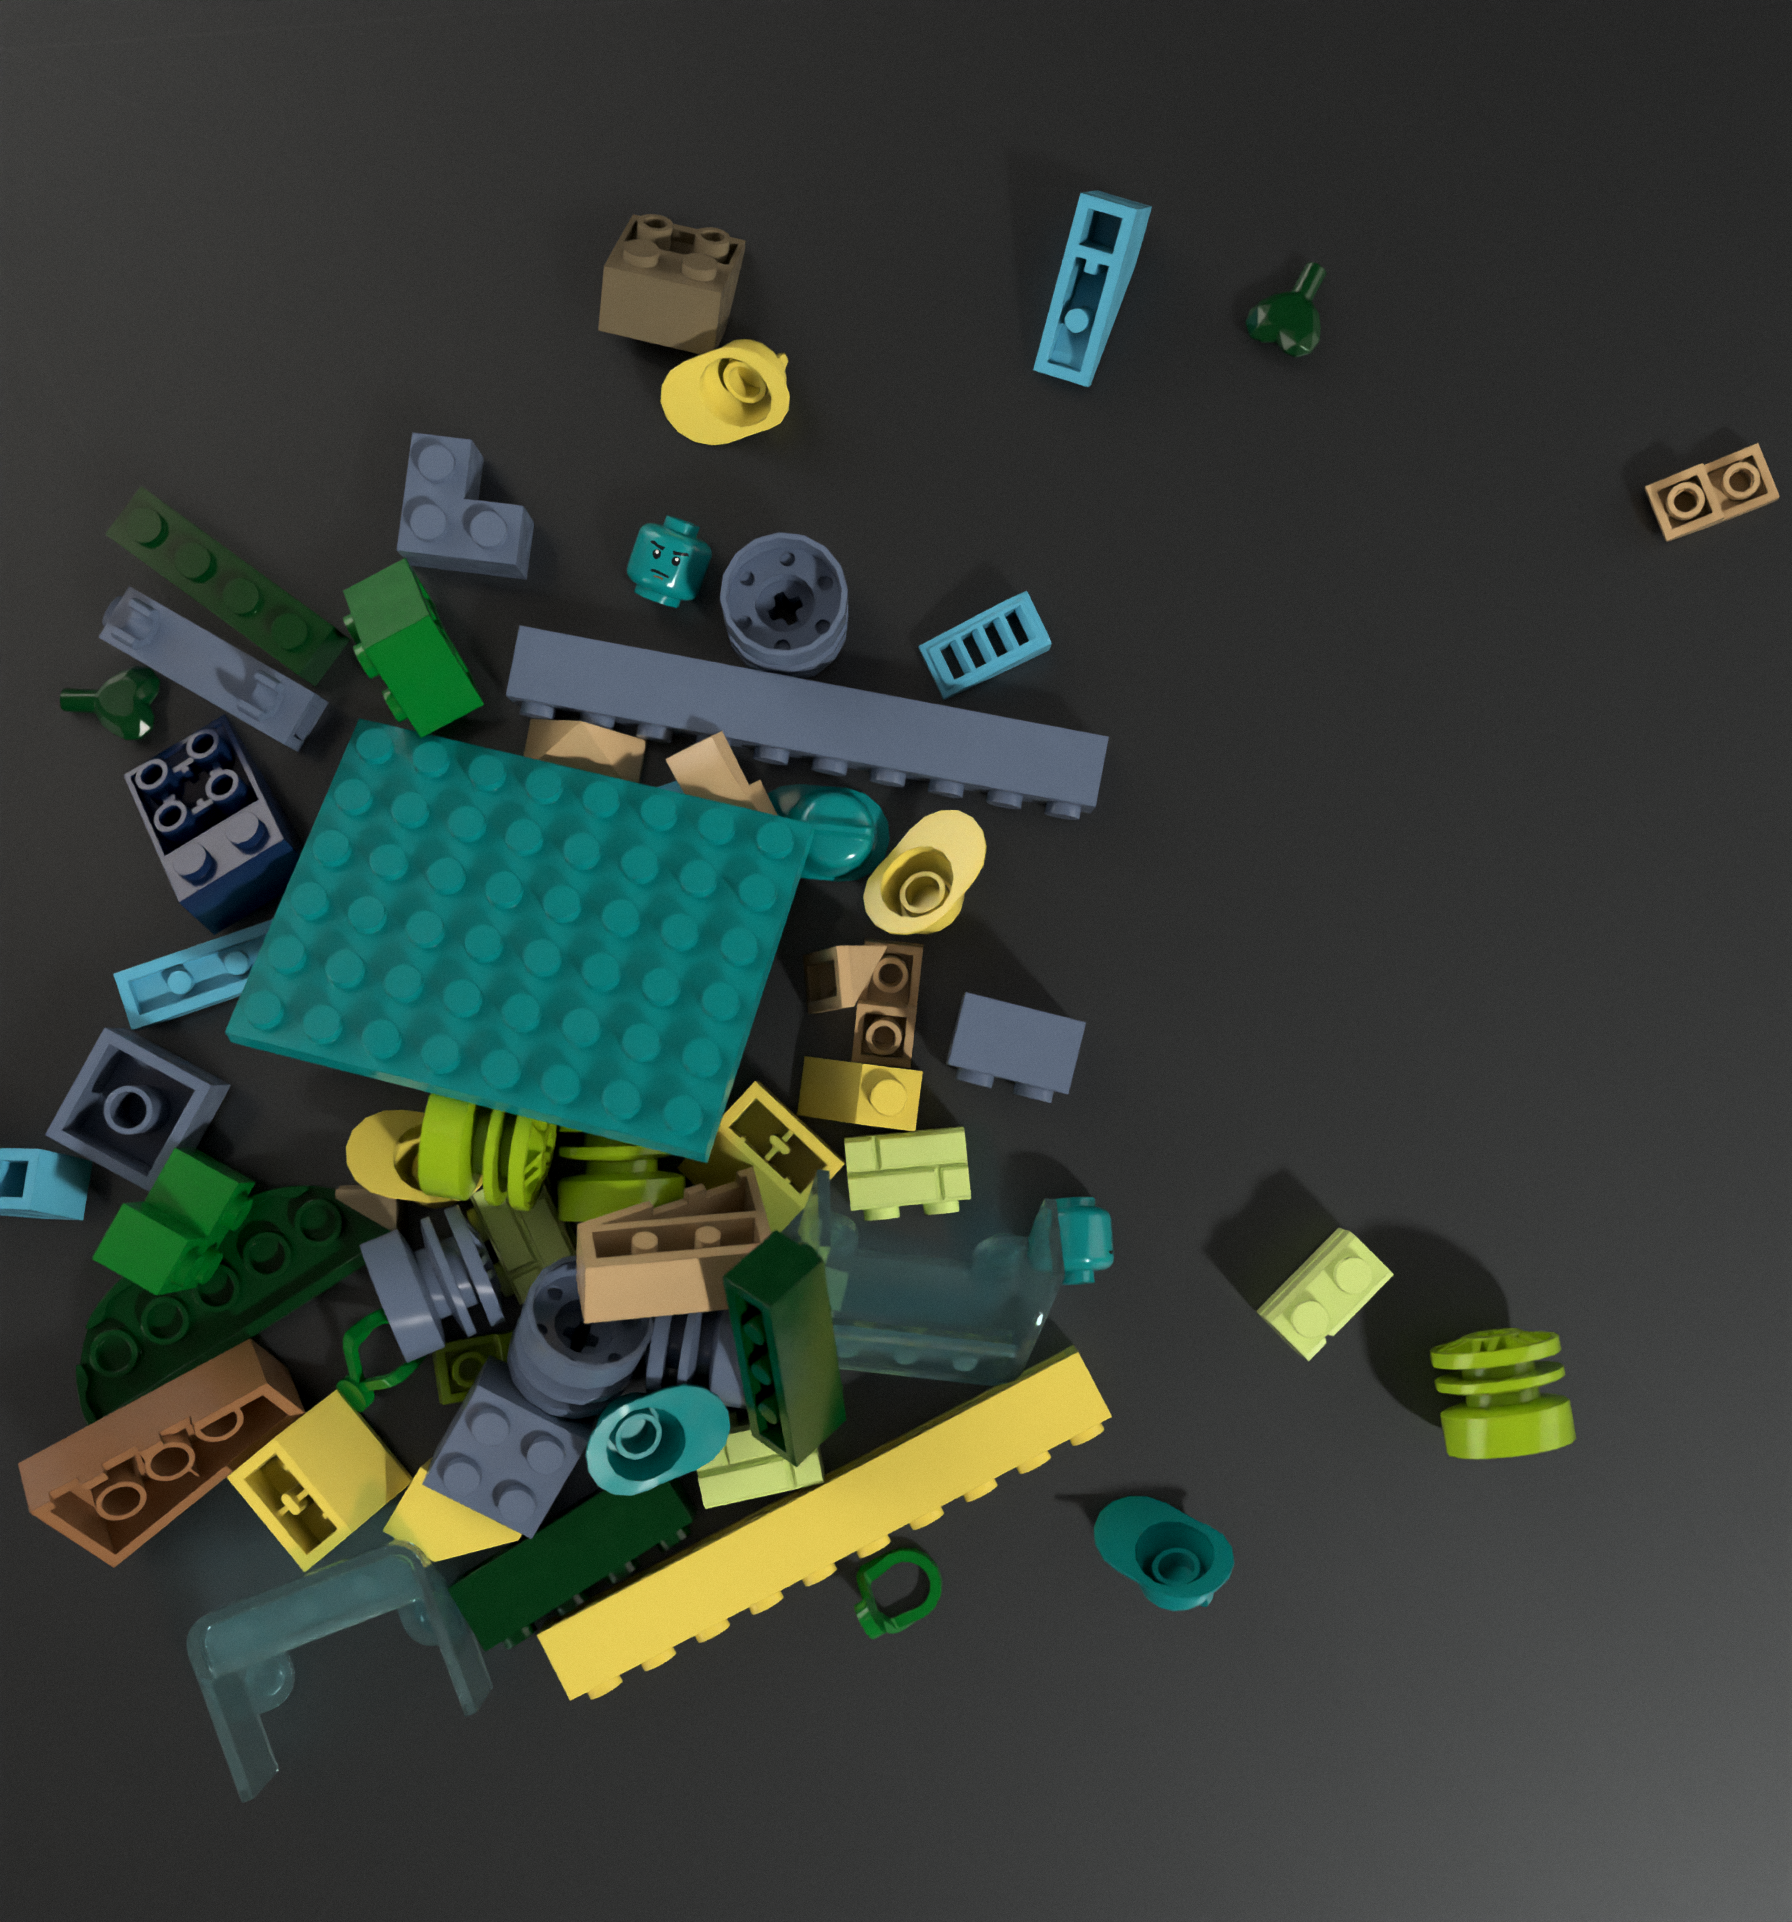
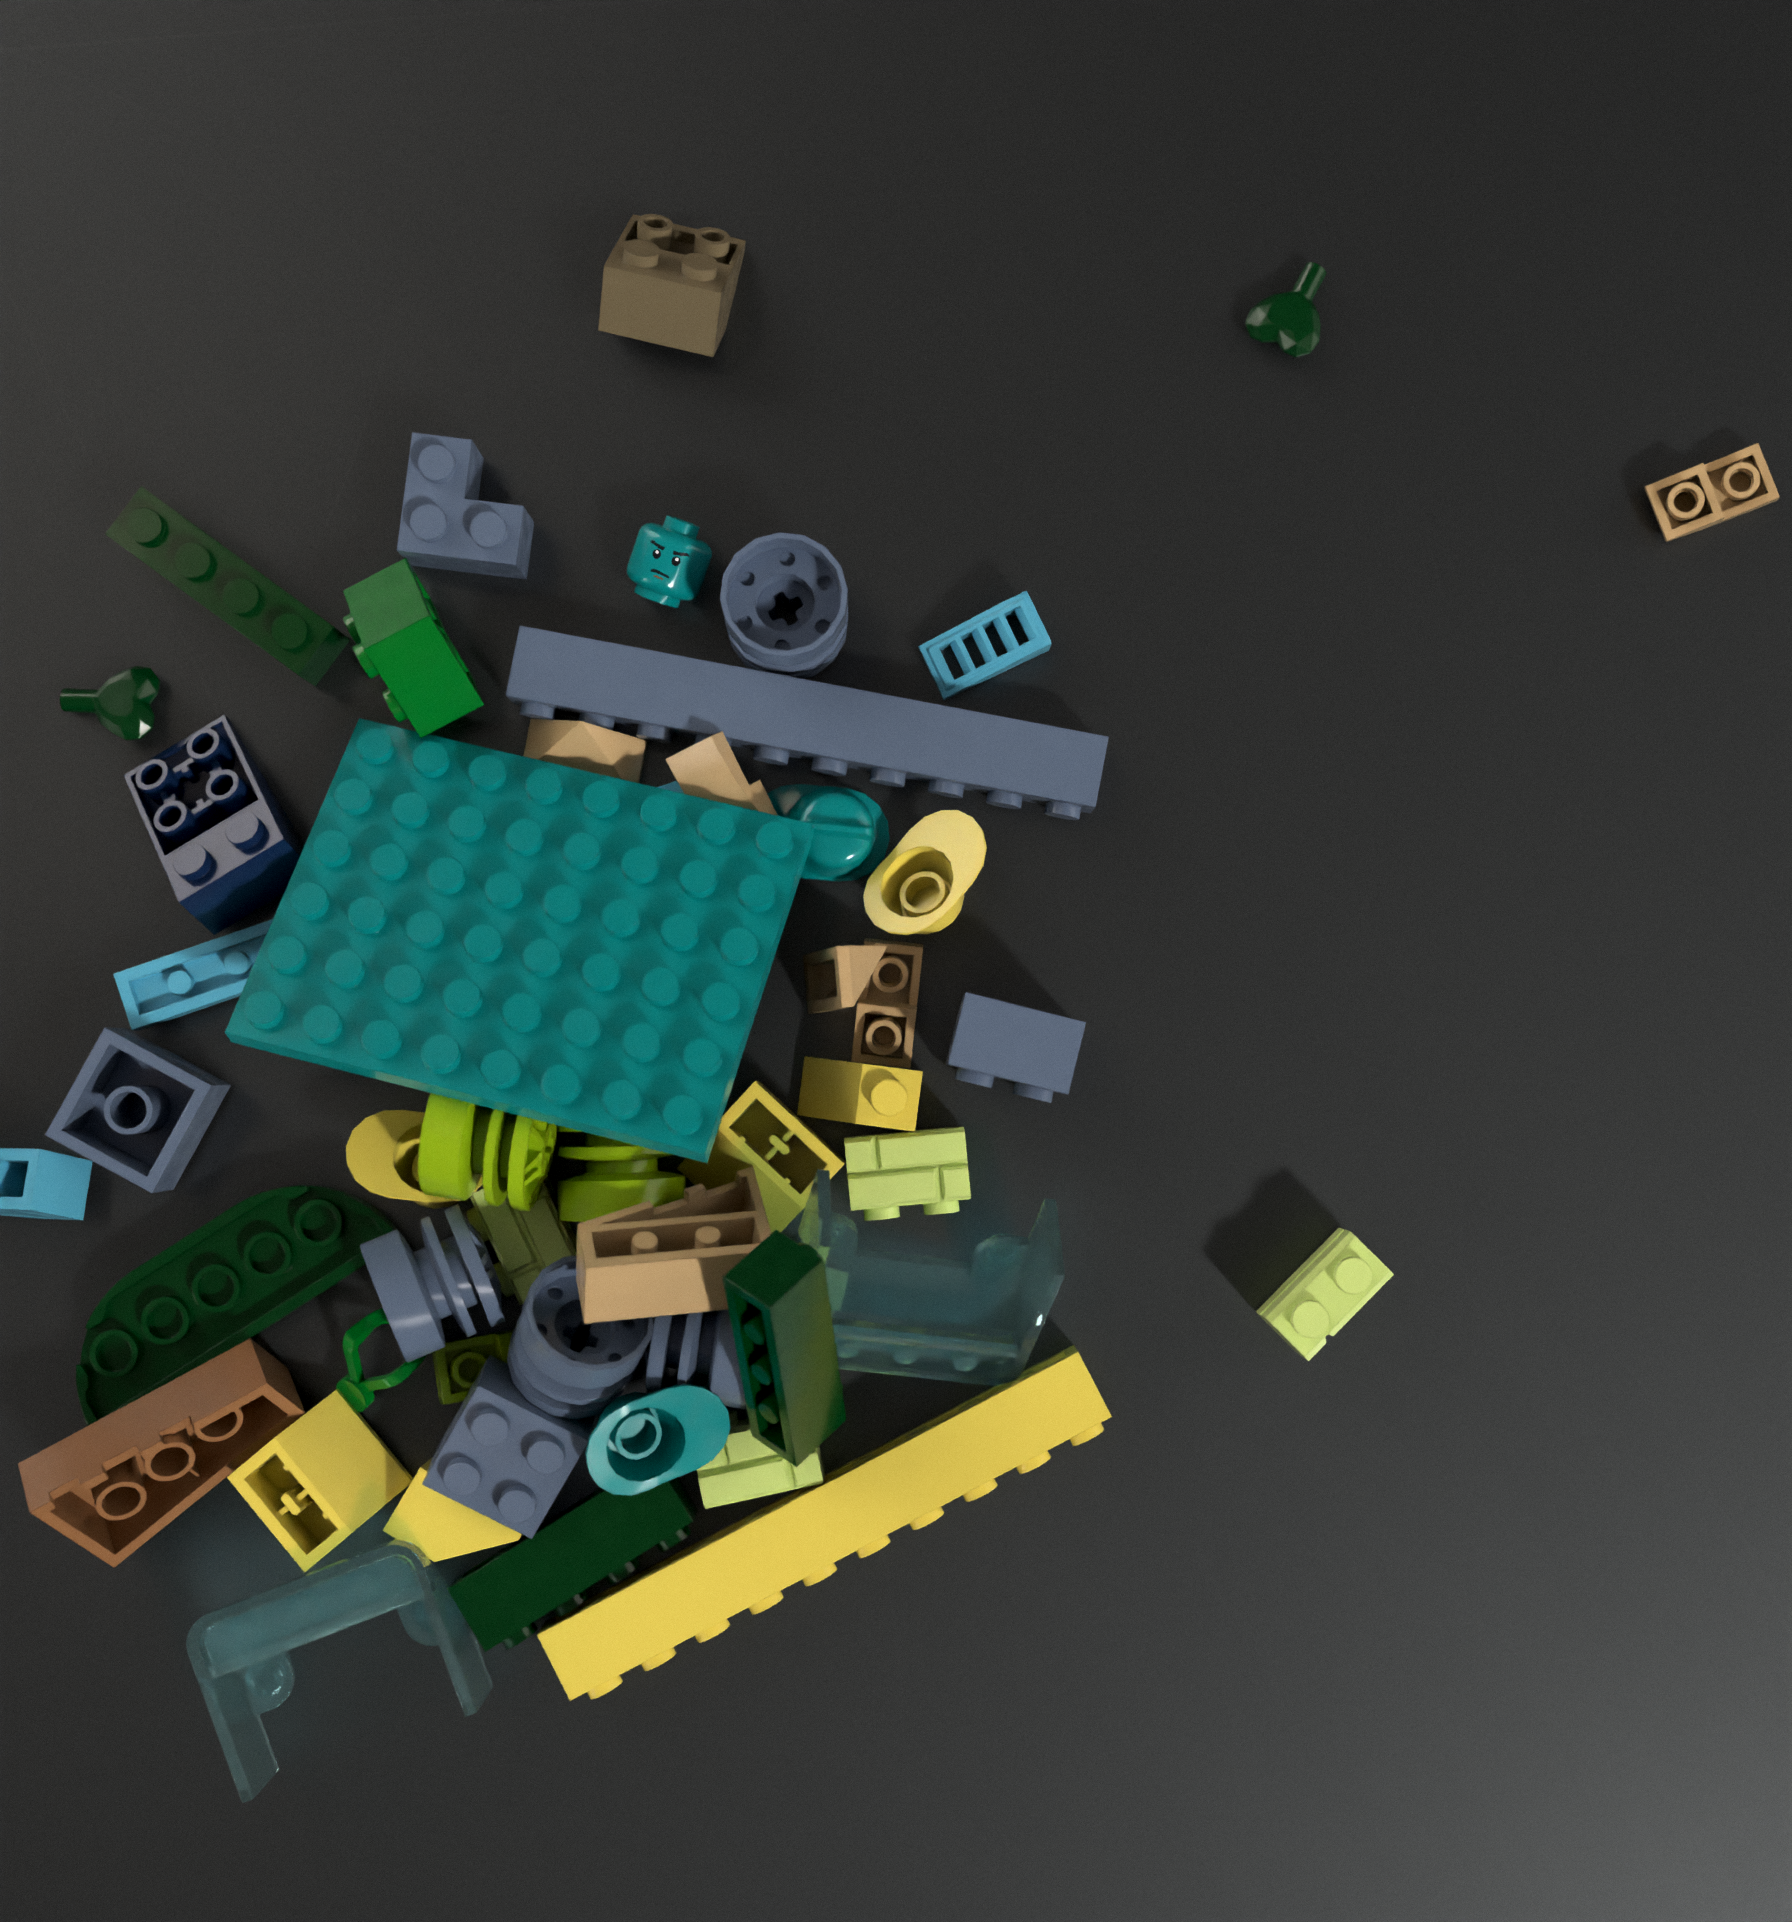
(176, 1232): green brick -> none
(212, 668): sand blue brick -> none
(383, 1210): dark tan slope -> none
(727, 393): light yellow piece -> none
(874, 1621): green piece -> none
(1084, 1239): teal head -> none
(1091, 284): medium azure slope -> none
(1164, 1551): teal piece -> none
(1502, 1394): lime wheel -> none

